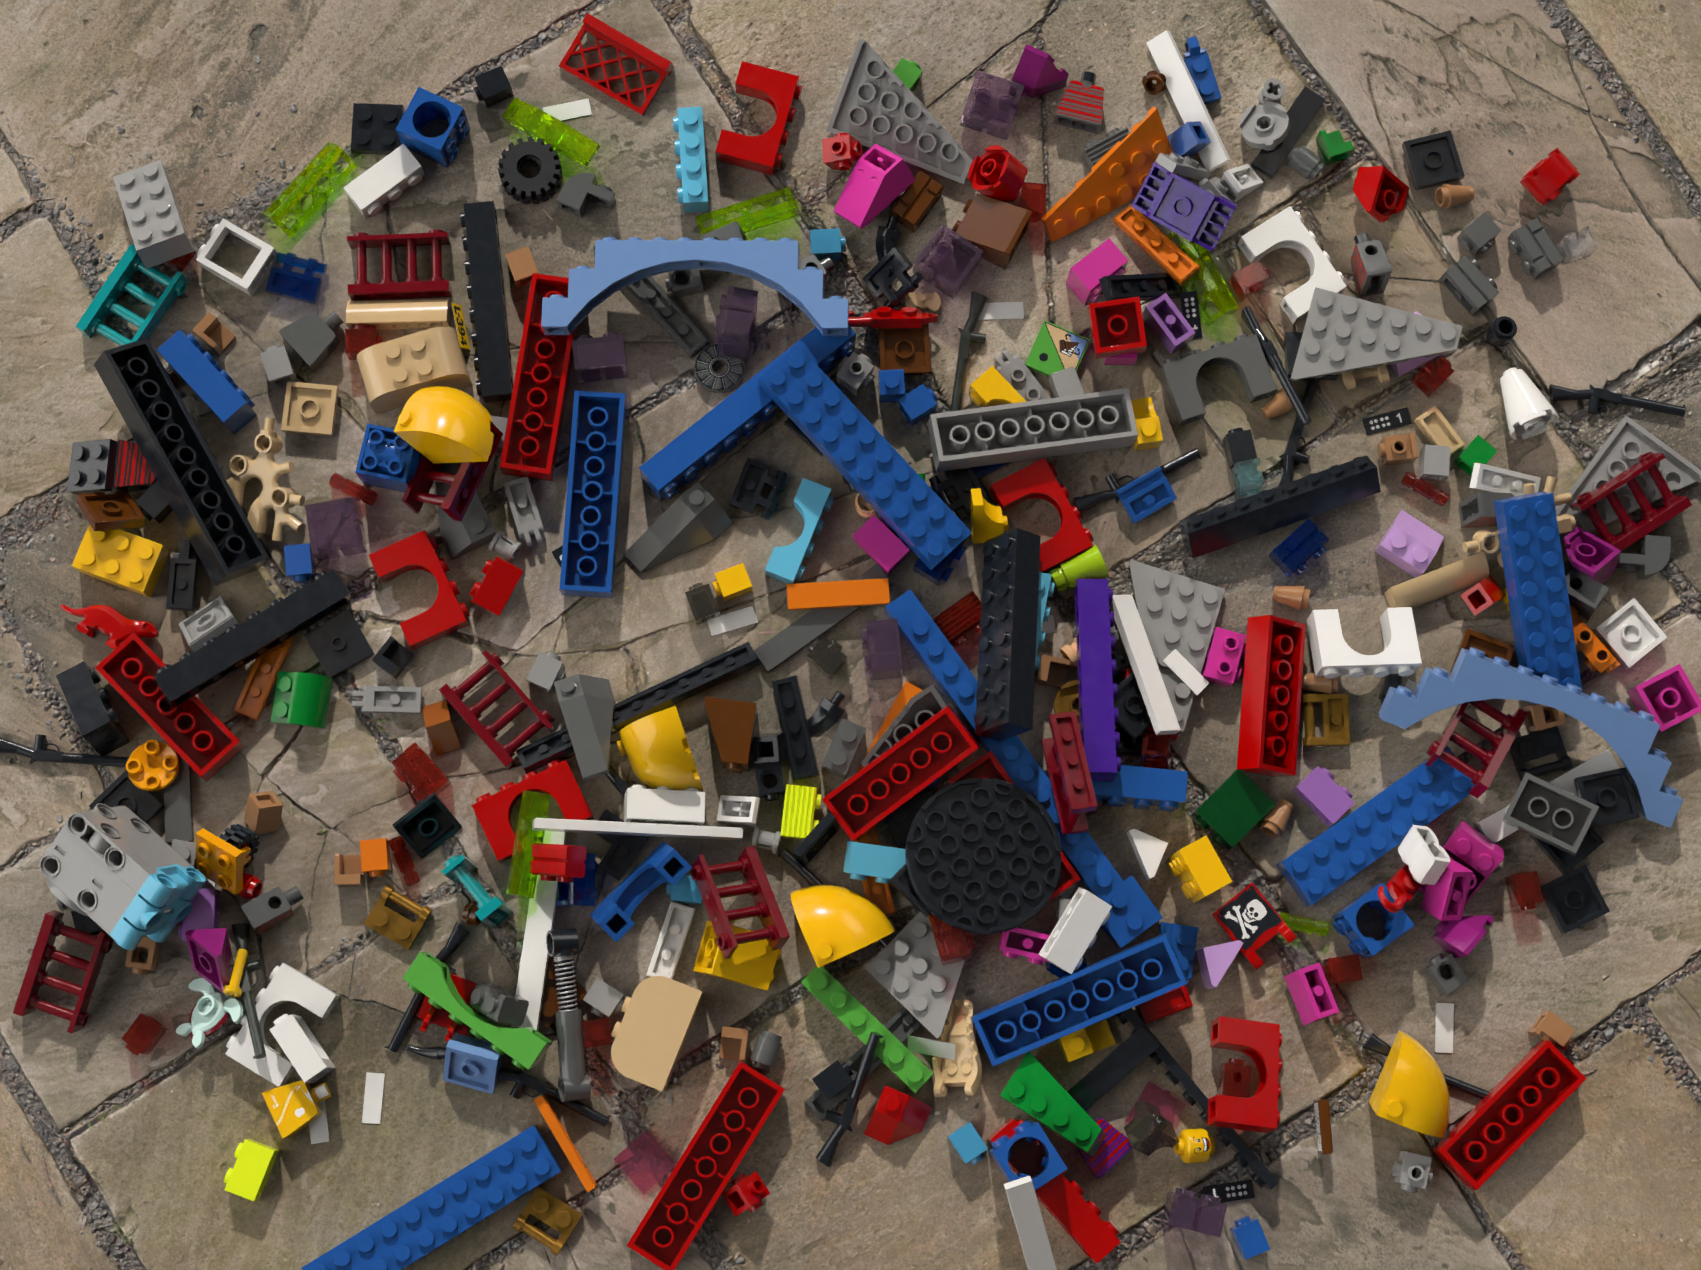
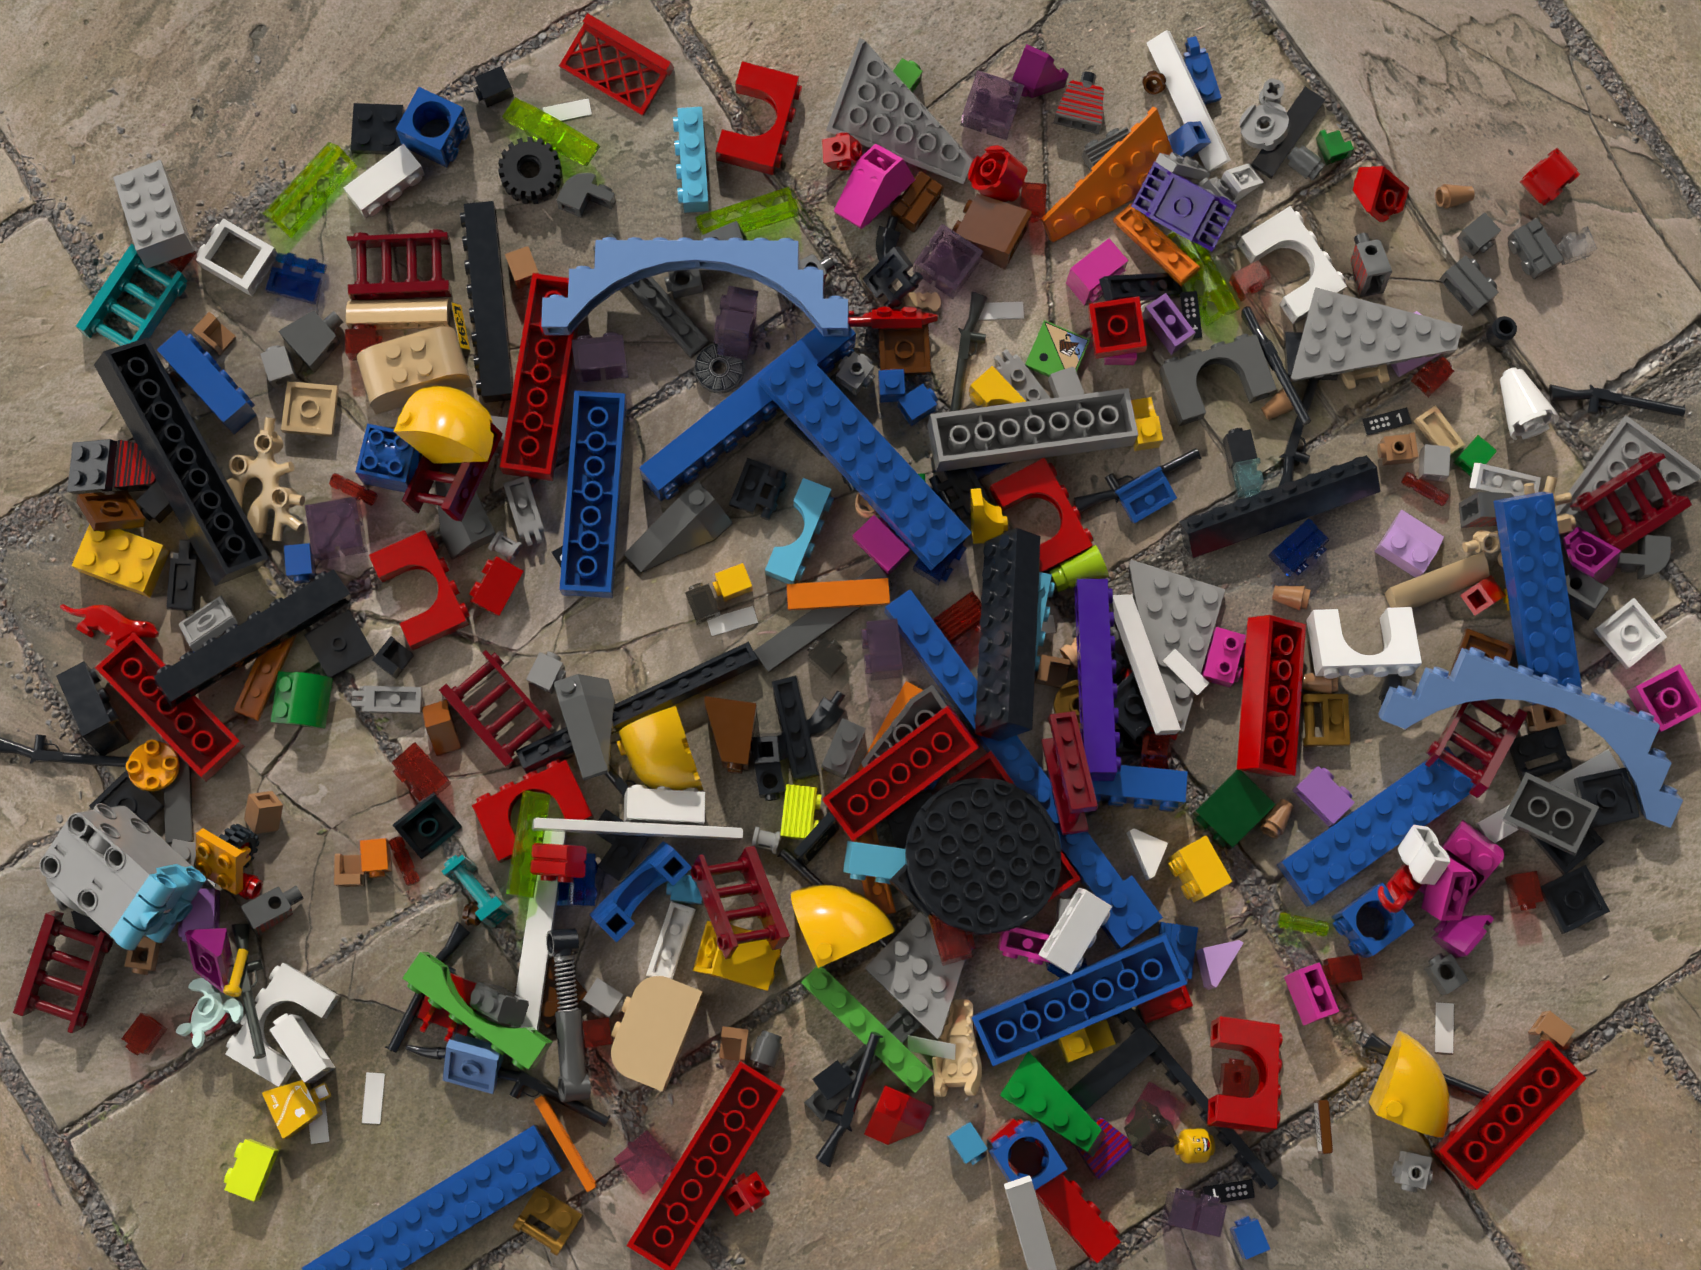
(393, 924): pearl gold plate -> none
(738, 810): white slope -> none
(827, 243): dark azure brick -> none
(1252, 921): flag -> none
(1433, 160): black plate -> none
(1592, 646): orange brick -> none

